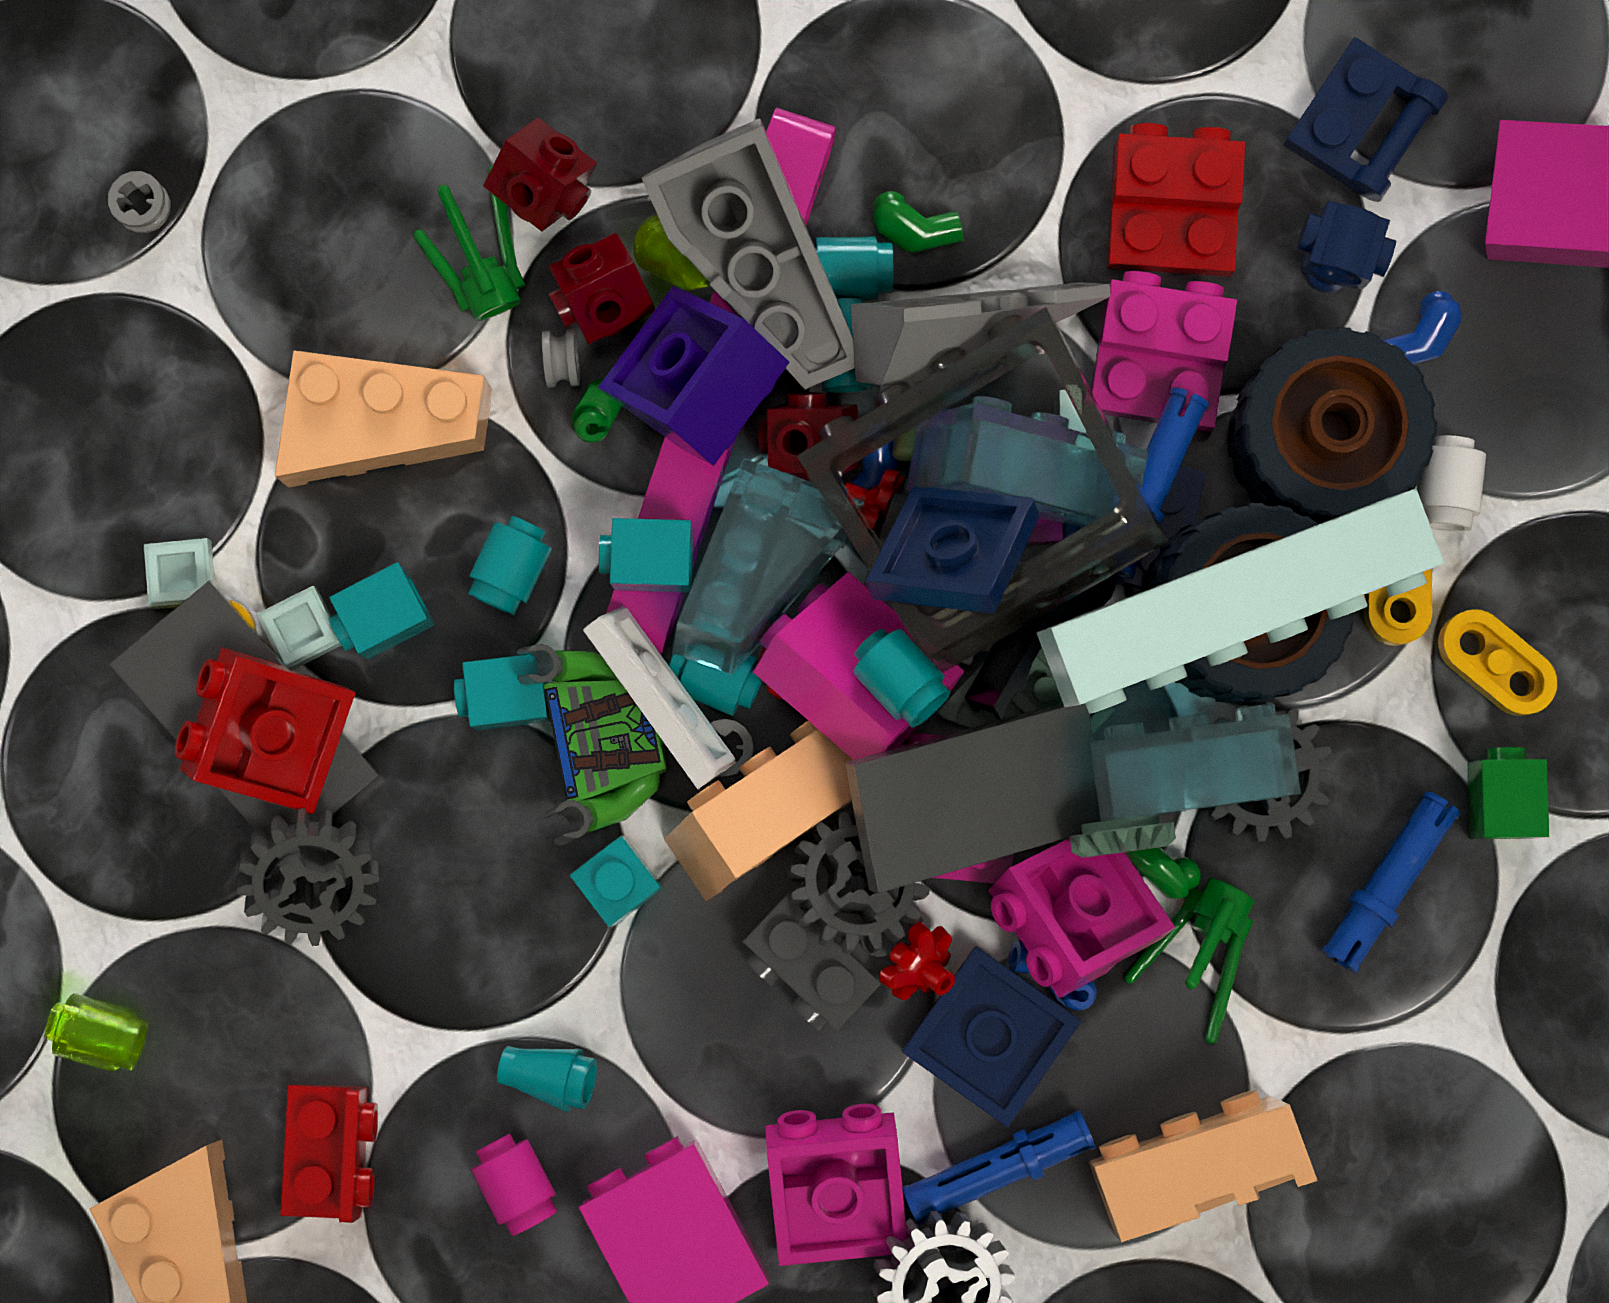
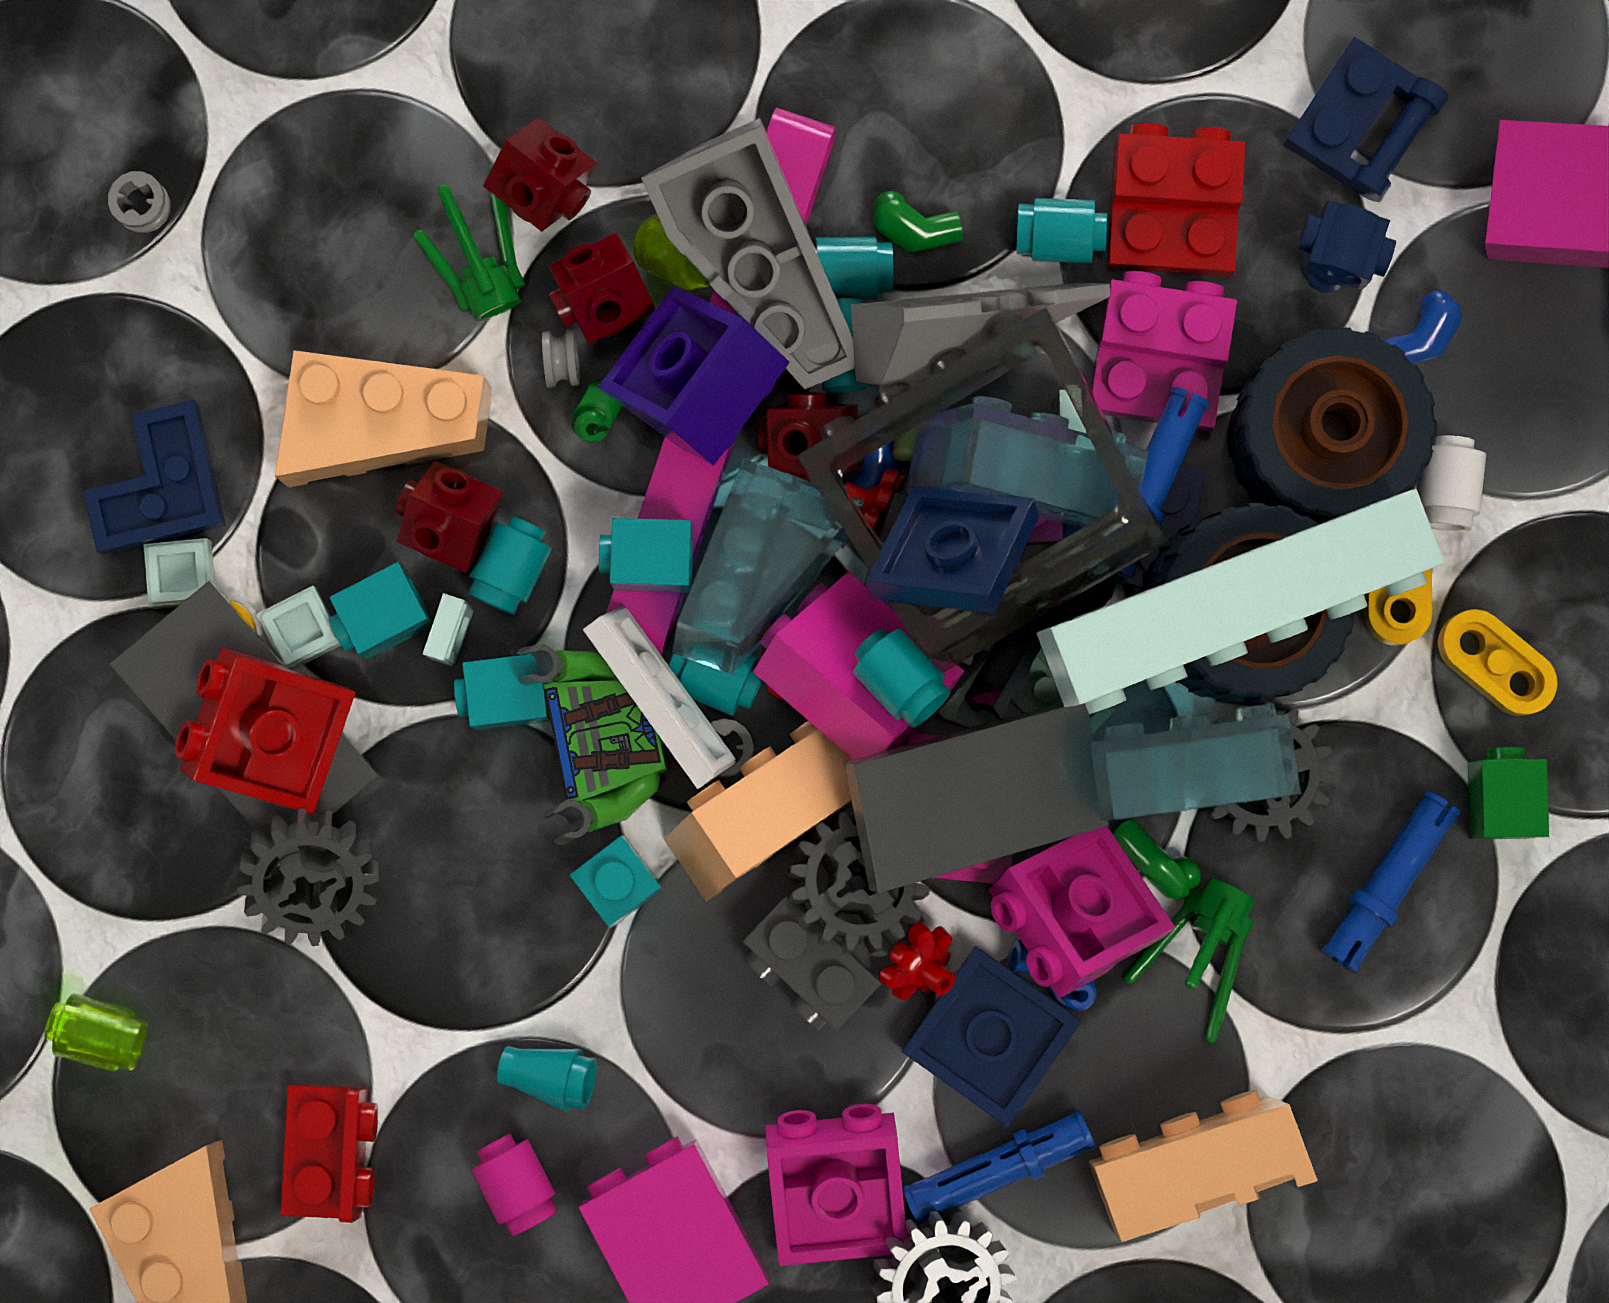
(174, 495): none -> dark blue plate
(447, 515): none -> dark red brick
(448, 630): none -> light aqua tile
(1061, 230): none -> teal brick
(1122, 836): sand green gear -> none

